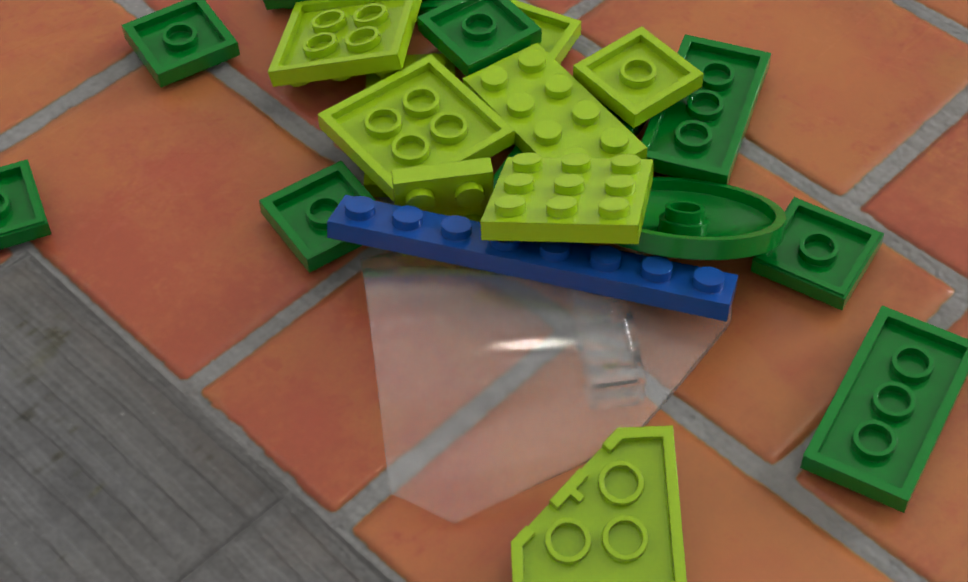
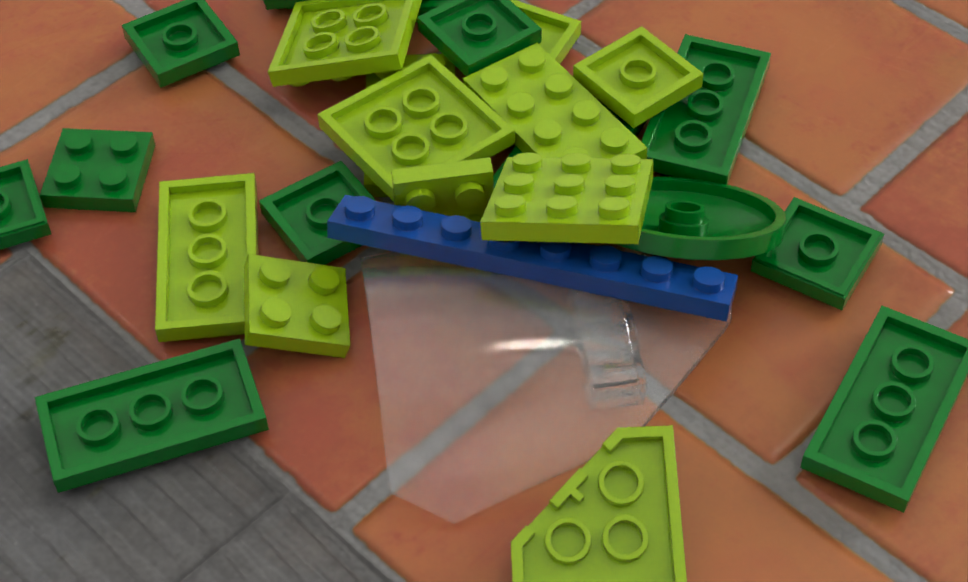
(98, 170): none -> green plate
(149, 415): none -> green plate
(201, 255): none -> lime plate
(296, 306): none -> lime plate

